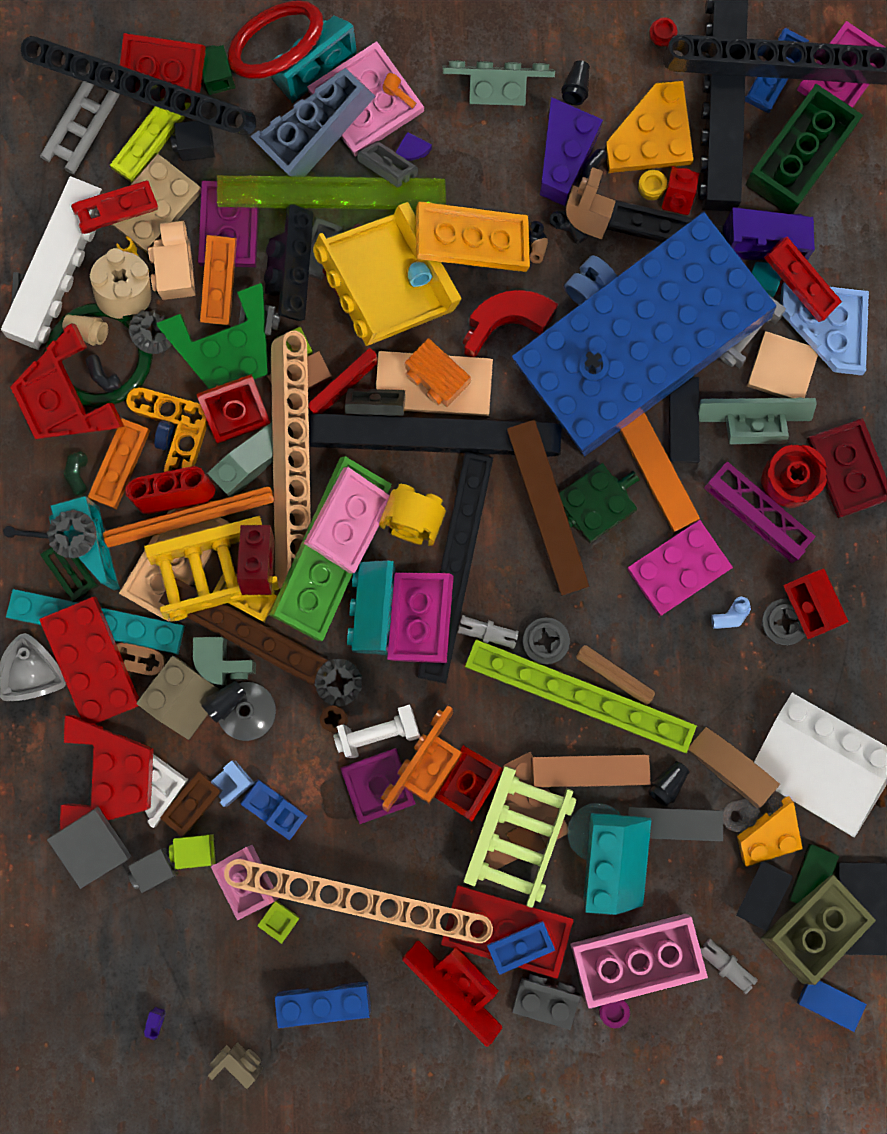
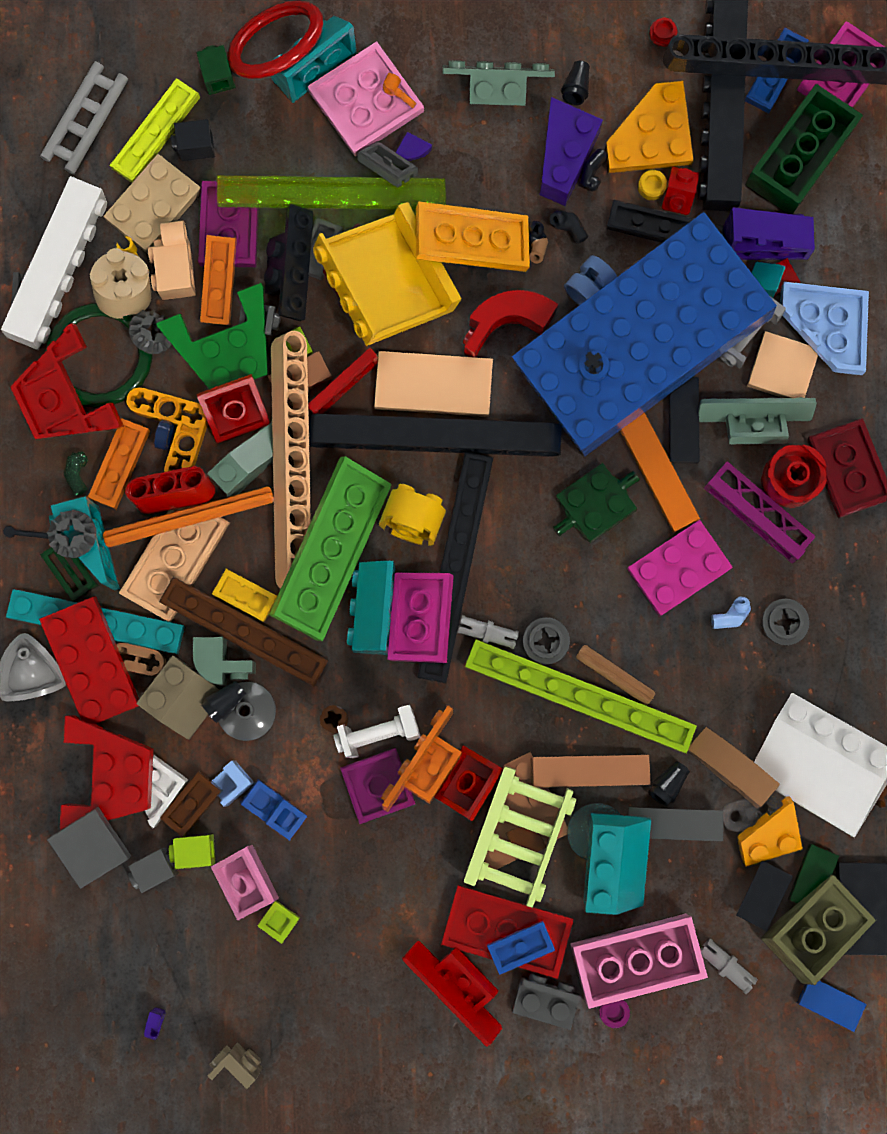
(92, 329): tan cone -> none
(98, 375): black arm -> none
(115, 206): red plate -> none
(125, 82): black beam -> none
(164, 59): red plate -> none
(191, 547): yellow fence -> none
(255, 560): dark red brick -> none
(314, 124): sand blue wedge -> none
(323, 1006): blue arch -> none
(326, 675): dark grey gear -> none
(348, 520): bright pink tile -> none
(374, 898): light nougat beam -> none
(375, 402): pearl dark grey plate -> none
(419, 274): medium azure hinge -> none
(436, 373): orange brick -> none
(547, 507): reddish brown tile -> none
(589, 210): medium nougat brick -> none
(802, 279): red tile -> none
(815, 603): red brick -> none

